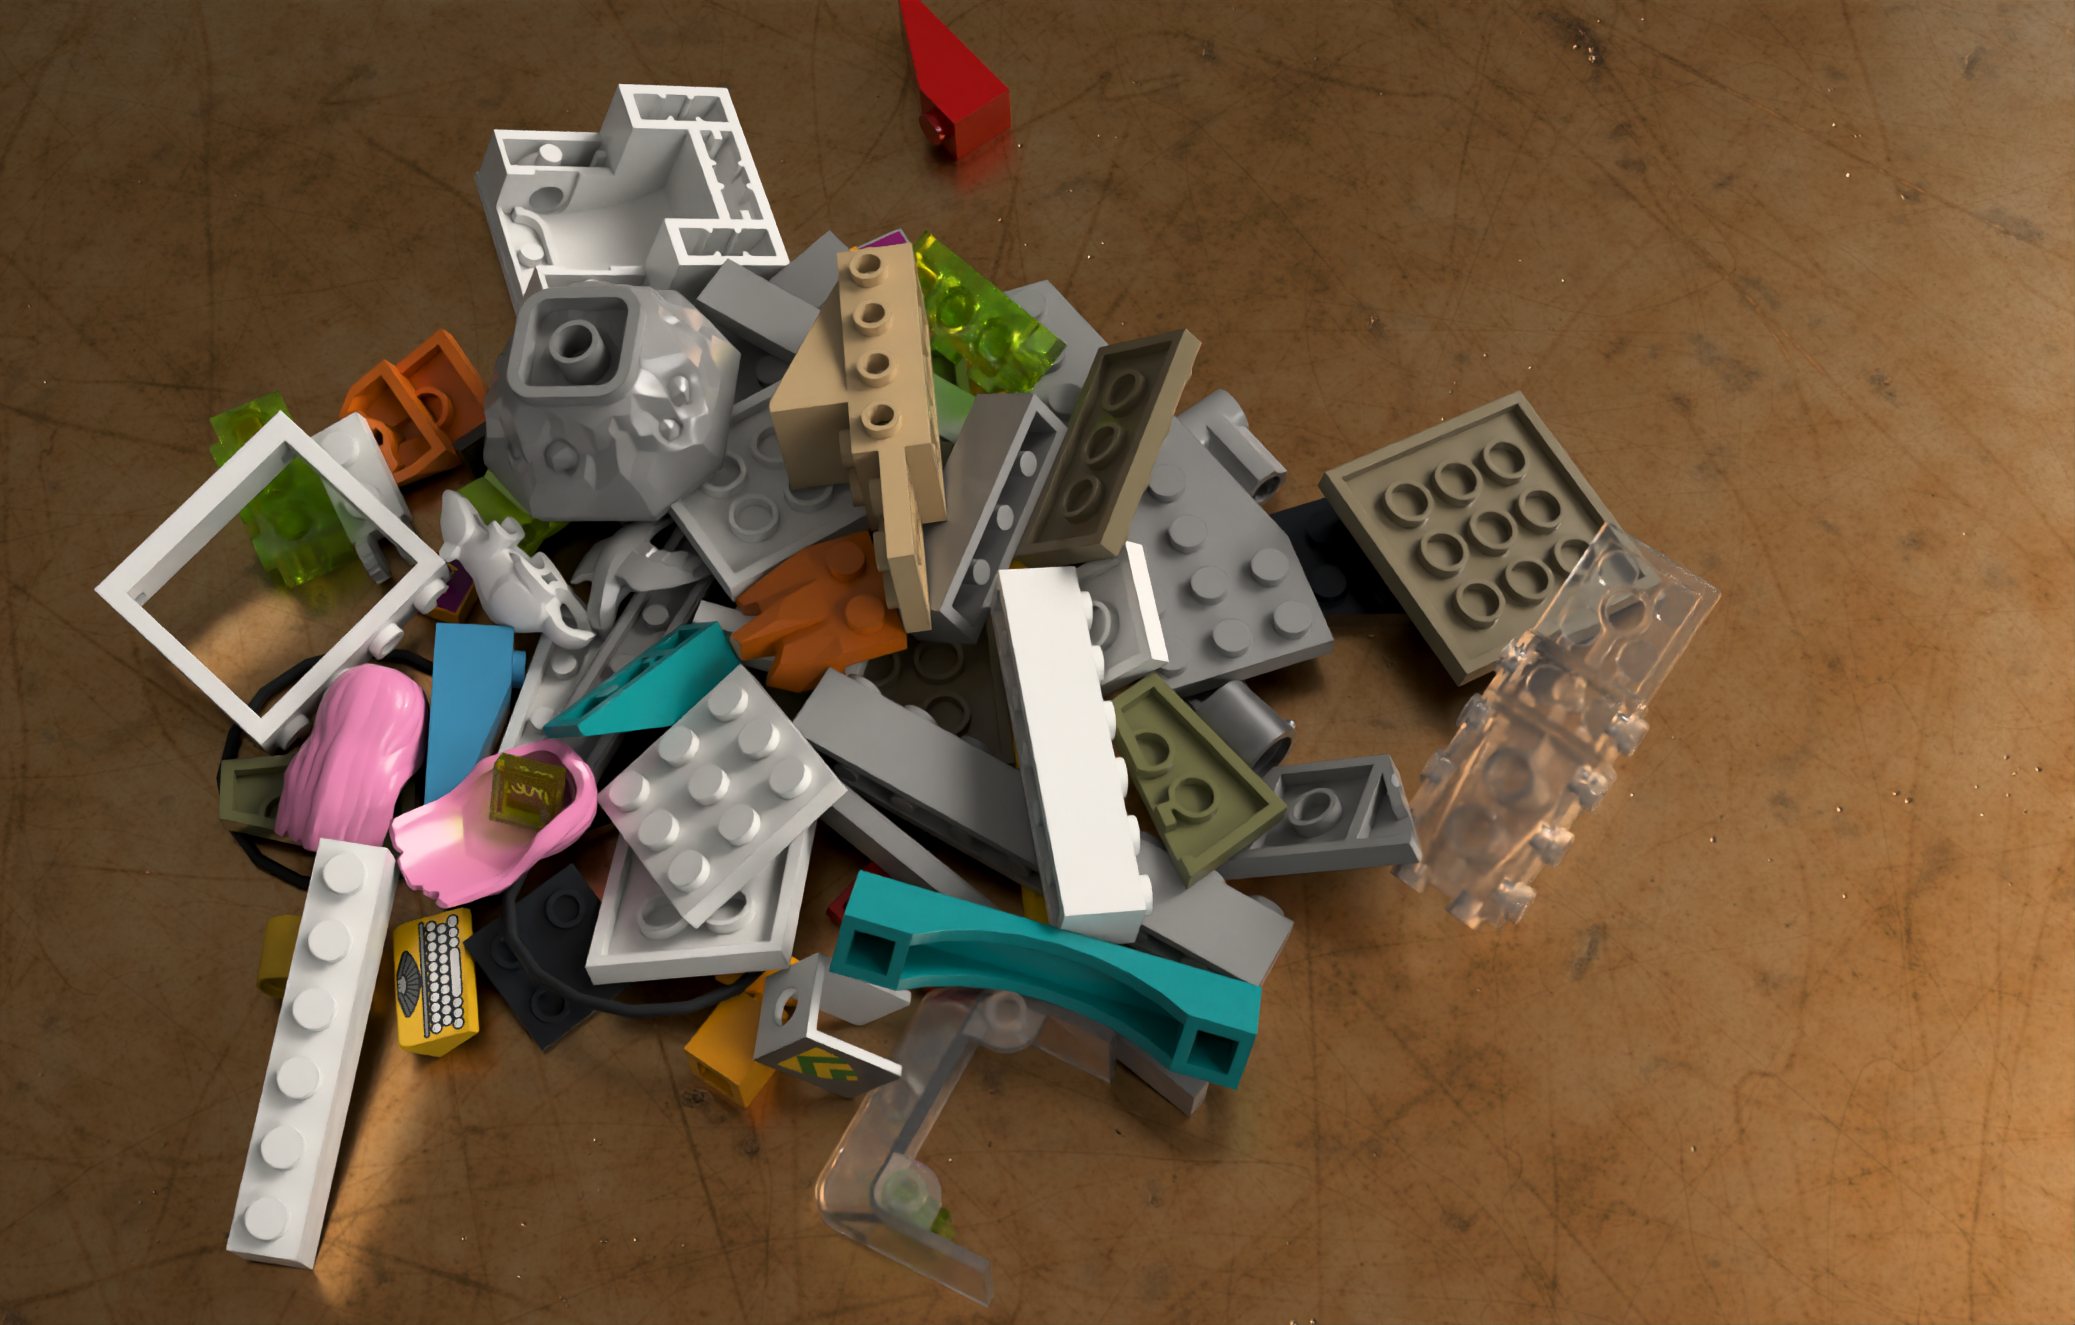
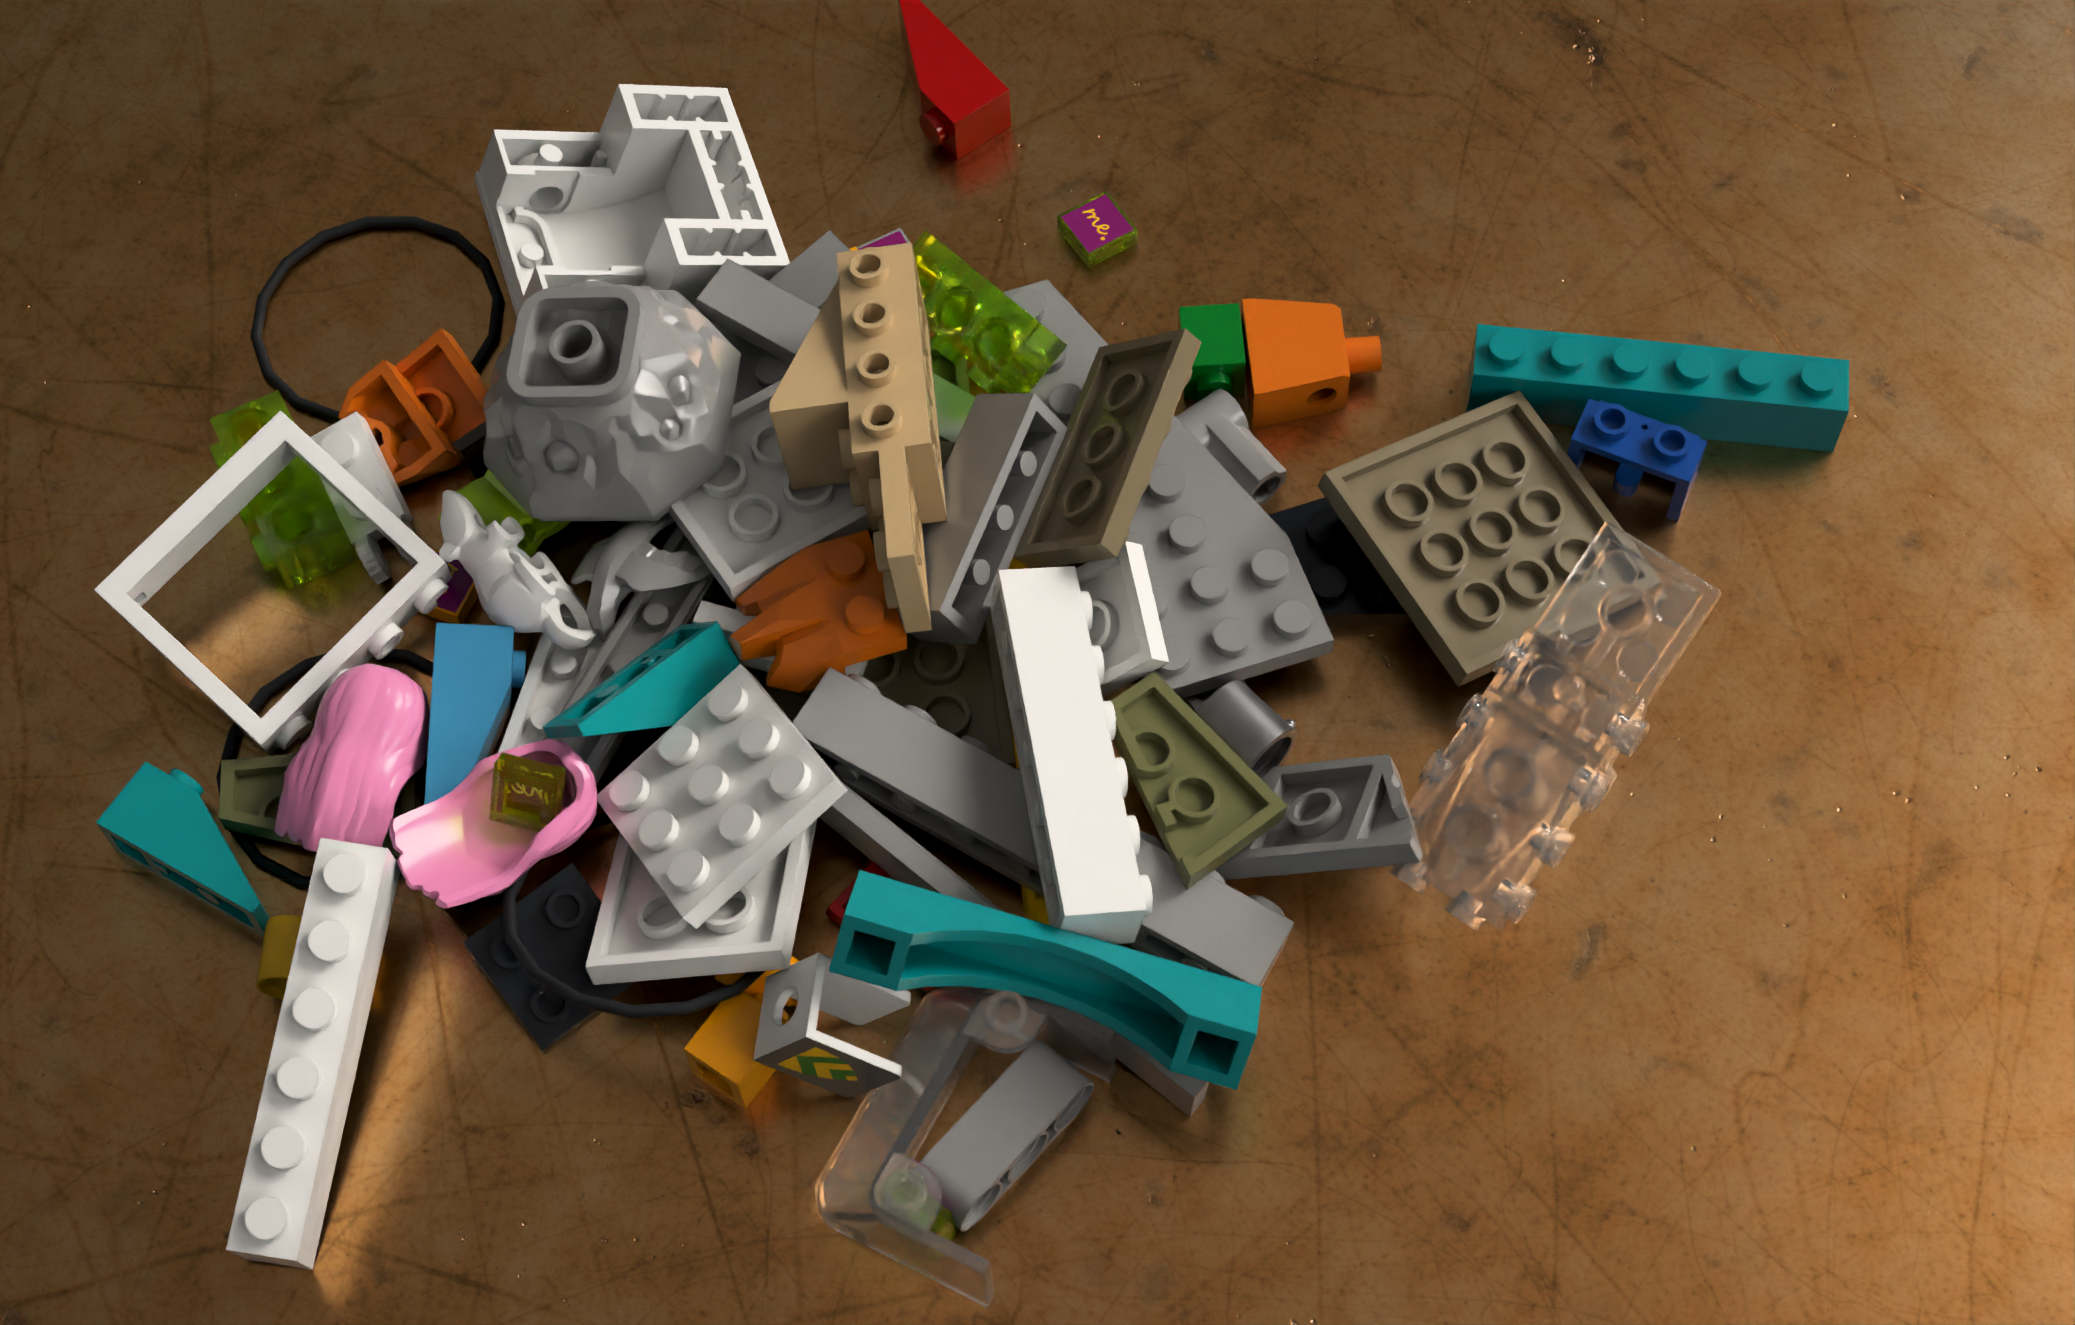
(171, 833): none -> teal slope
(344, 229): none -> black piece
(435, 983): slope -> none
(1006, 1131): none -> light grey beam
(1097, 229): none -> tile
(1221, 354): none -> green brick
(1300, 359): none -> orange torso
(1640, 447): none -> blue window
(1696, 387): none -> teal brick

